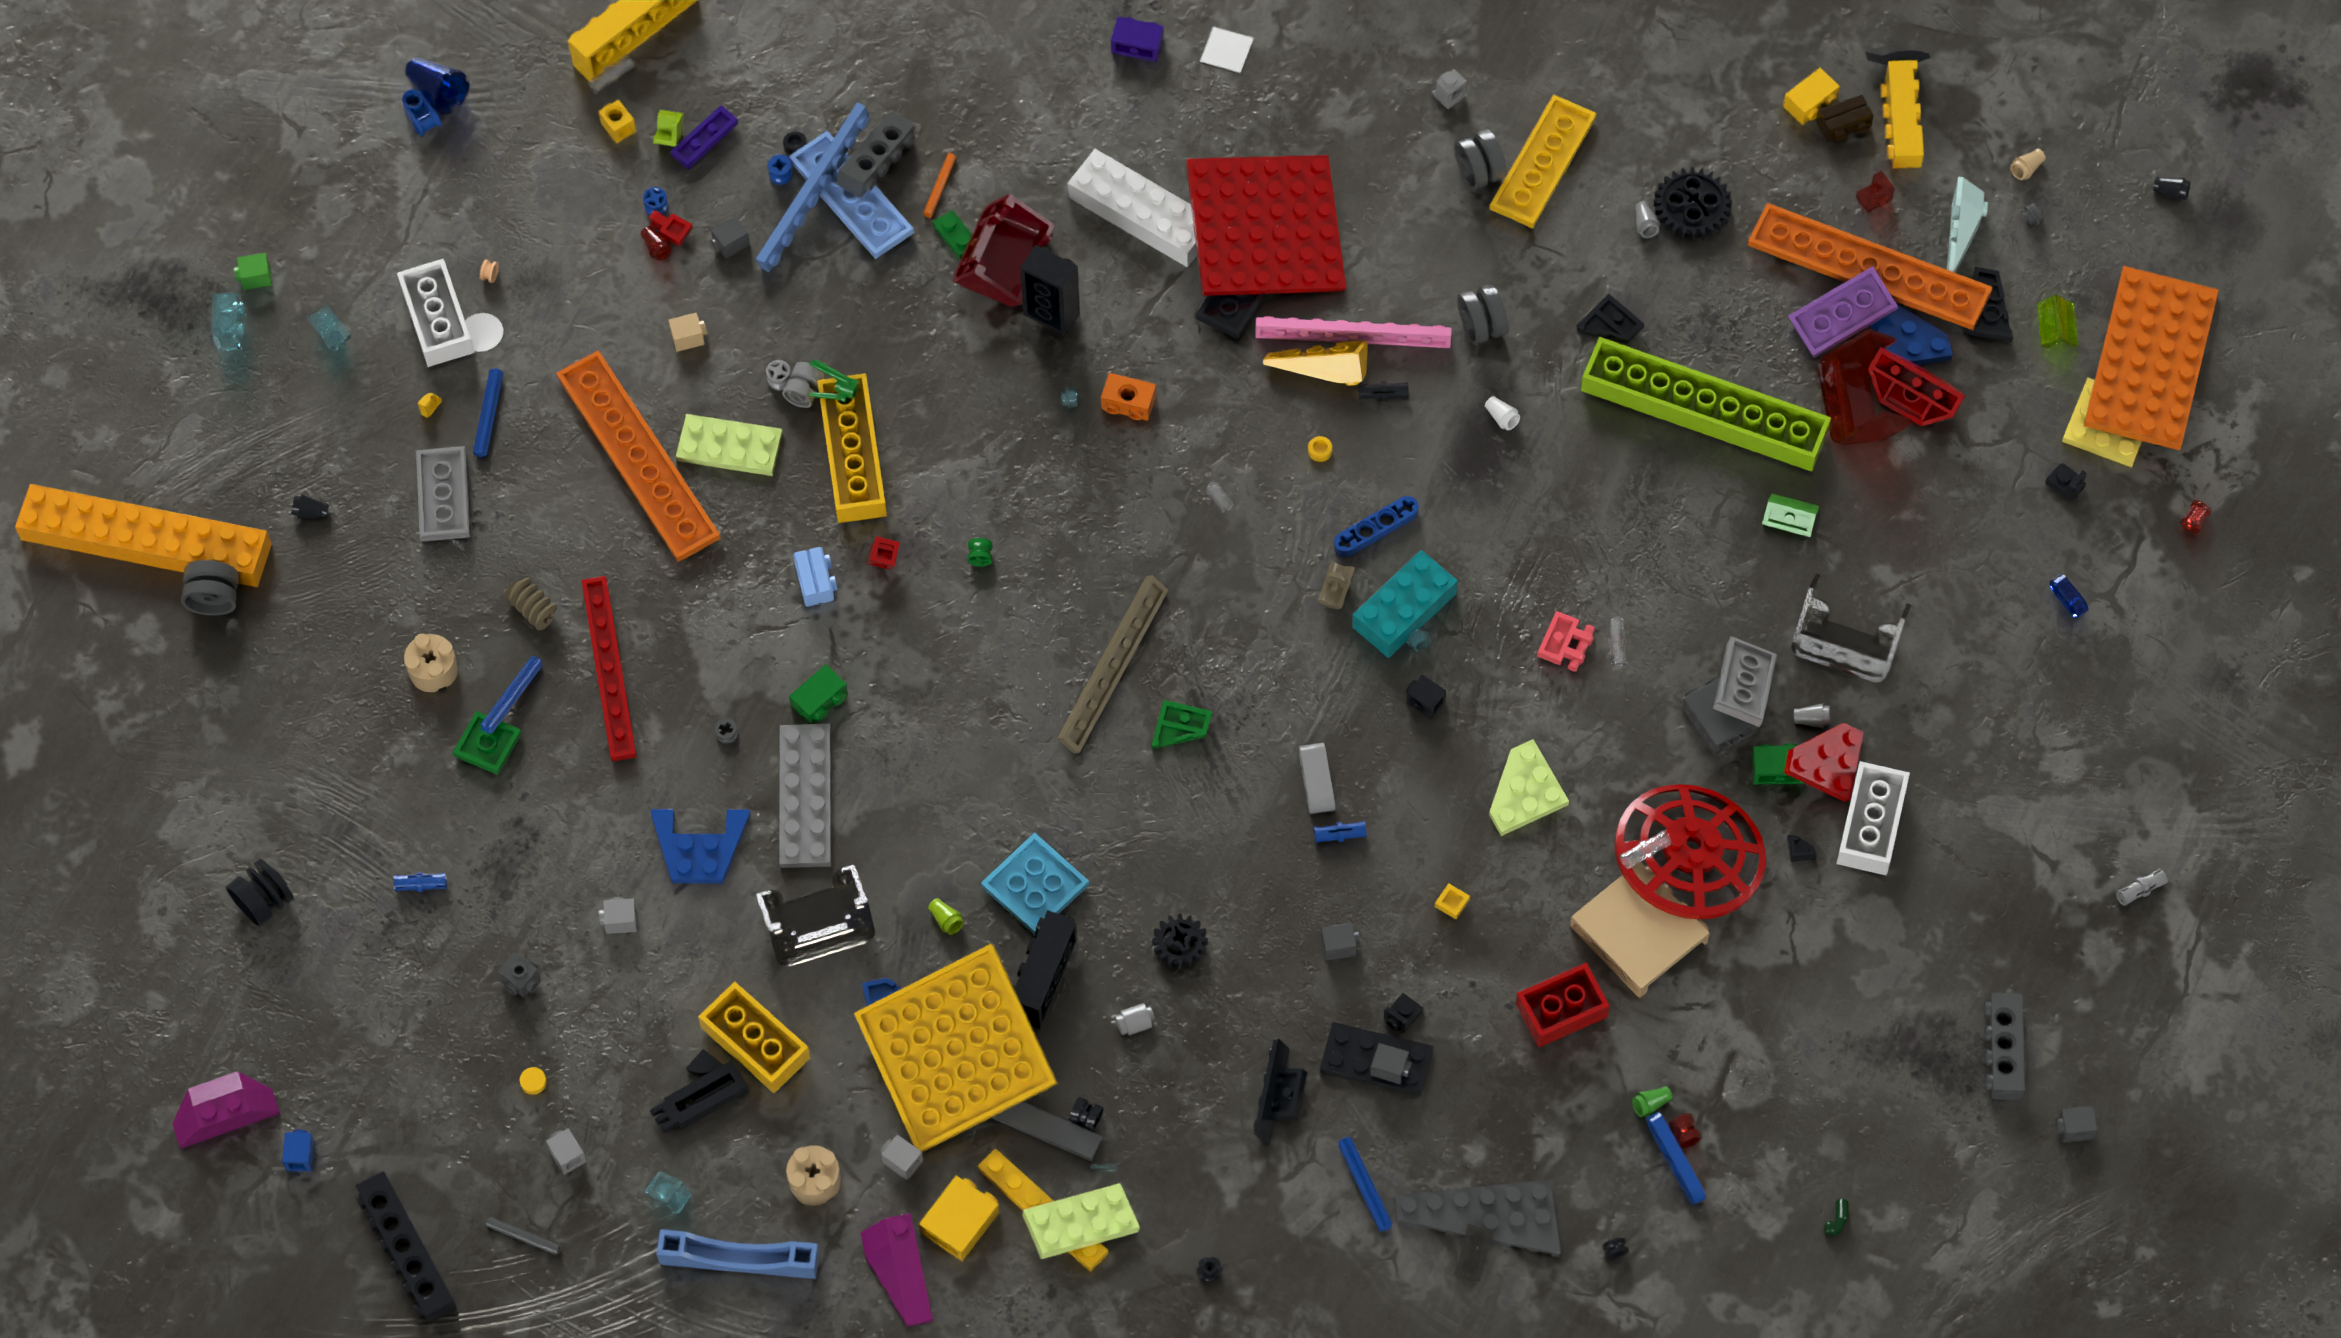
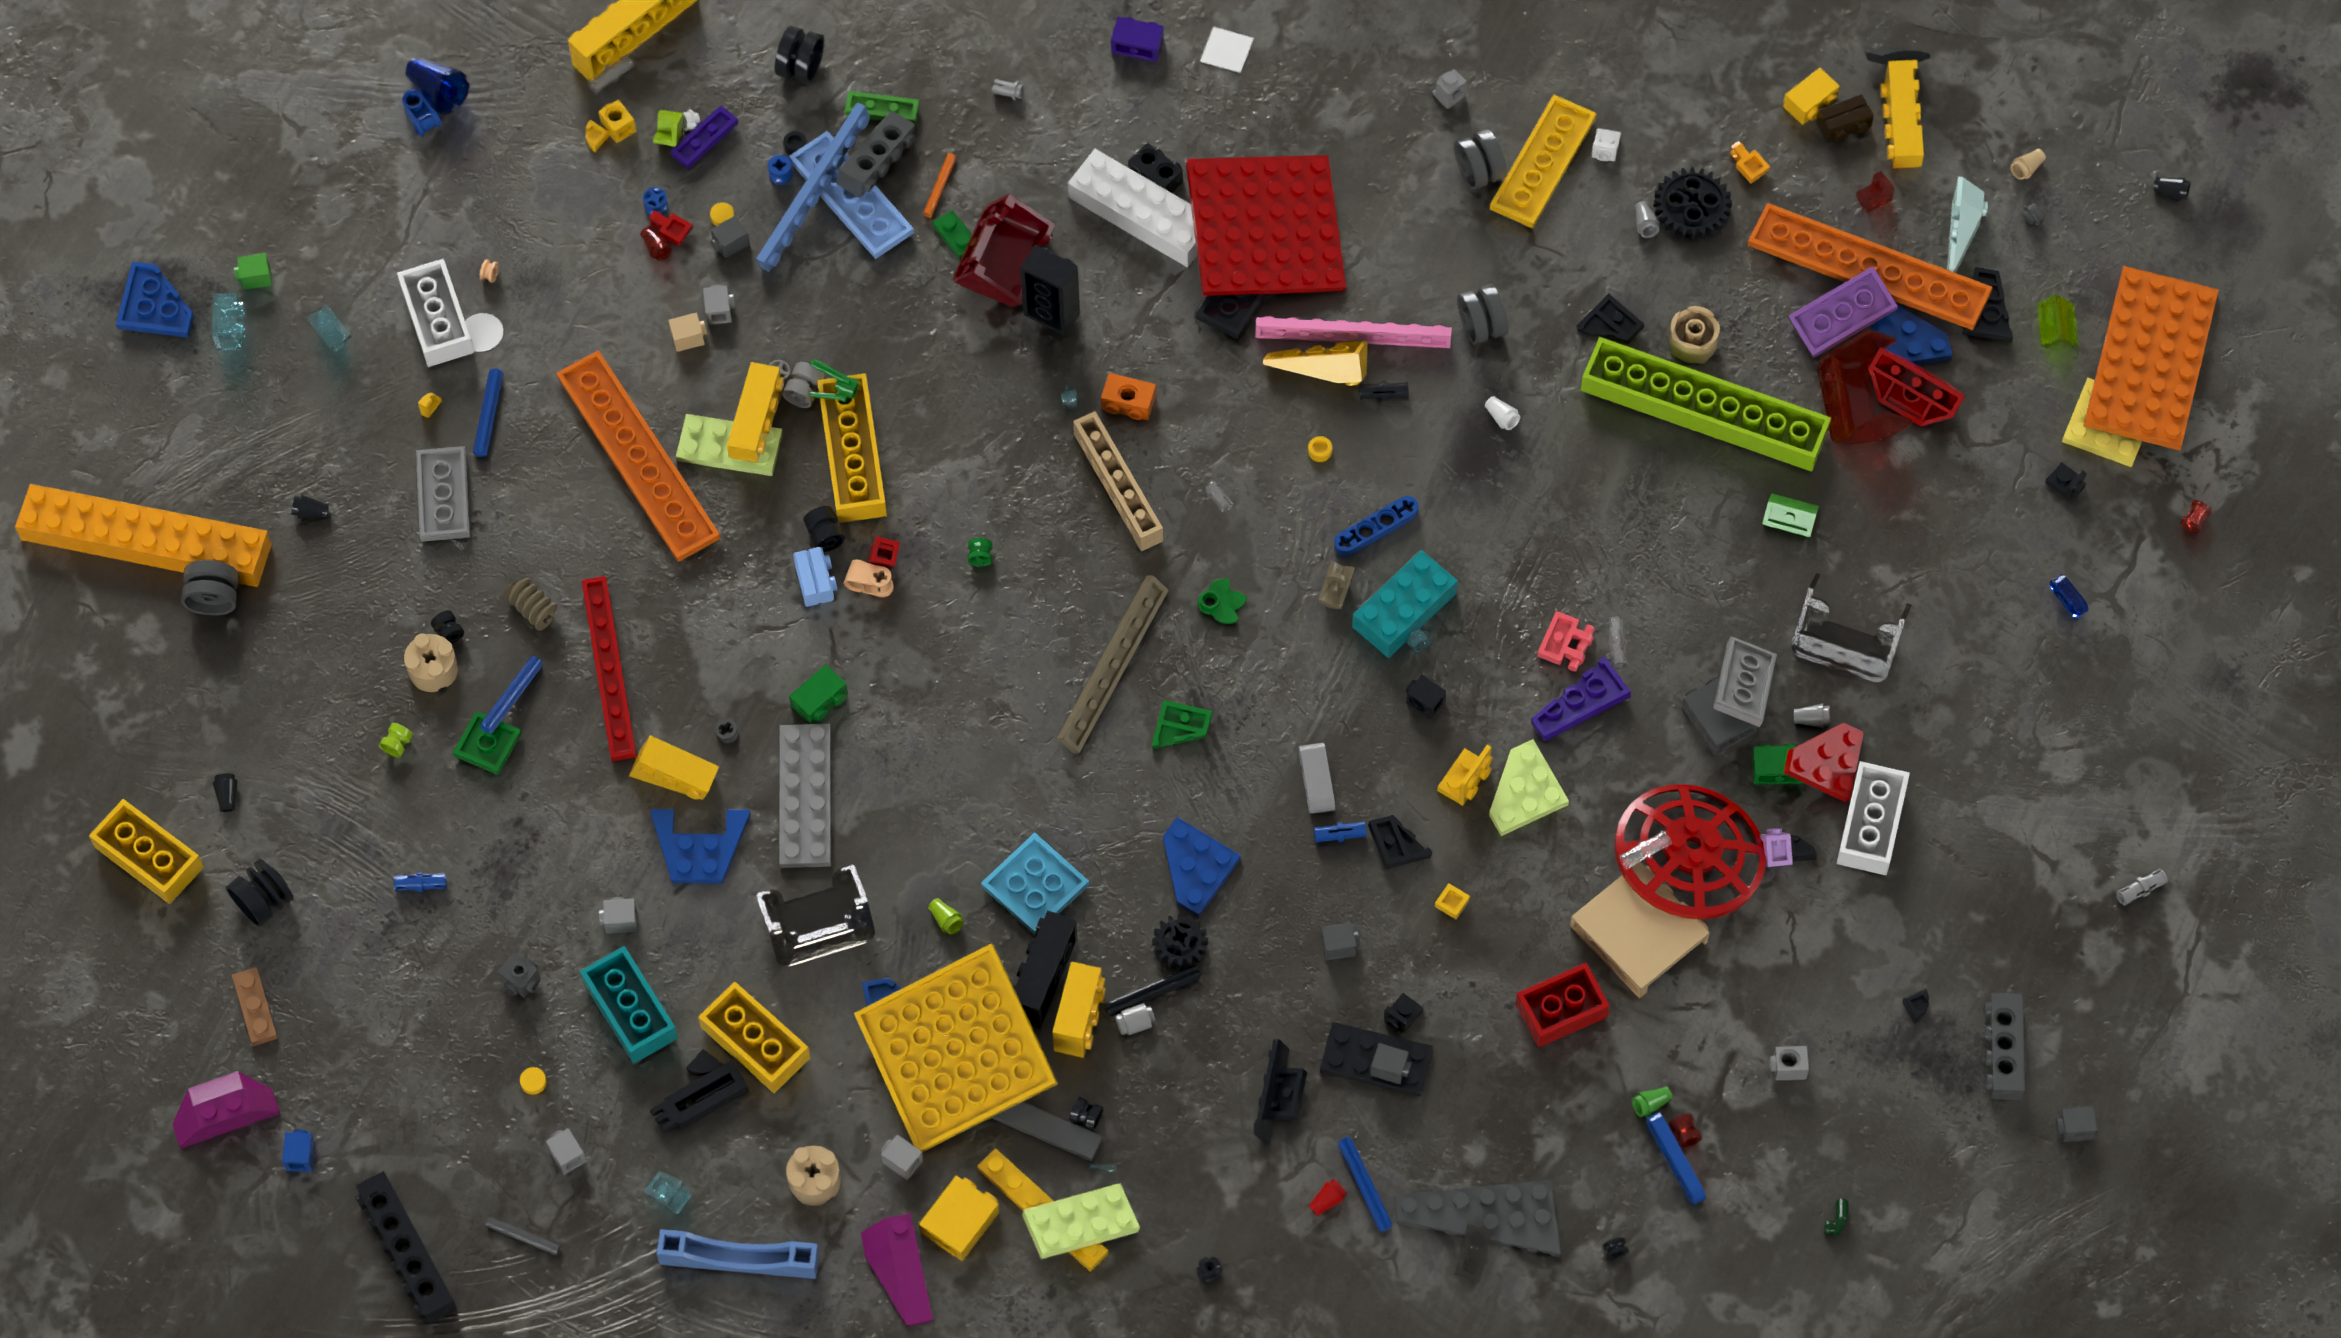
(146, 851): none -> yellow brick
(153, 304): none -> blue plate
(225, 790): none -> black cone
(254, 1006): none -> medium nougat plate
(396, 740): none -> lime wheel
(447, 627): none -> black wheel
(595, 135): none -> yellow tile
(628, 1004): none -> teal brick
(673, 769): none -> yellow wedge
(690, 120): none -> white plate
(718, 304): none -> light grey brick
(721, 212): none -> yellow tile
(755, 412): none -> yellow wedge
(799, 55): none -> black wheel
(824, 528): none -> black wheel
(868, 579): none -> light nougat piece
(880, 105): none -> bright green plate
(1009, 89): none -> light grey pin
(1078, 1010): none -> yellow brick
(1118, 481): none -> tan brick
(1152, 990): none -> black axle
(1160, 167): none -> black brick
(1196, 865): none -> blue plate
(1224, 601): none -> green plate
(1328, 1196): none -> red cone
(1396, 843): none -> black wing
(1465, 774): none -> yellow bracket
(1591, 695): none -> dark purple wing
(1606, 145): none -> white bracket
(1694, 335): none -> tan brick
(1749, 164): none -> light orange plate
(1777, 847): none -> lavender bracket
(1797, 1055): none -> light grey brick
(1917, 1005): none -> black tile

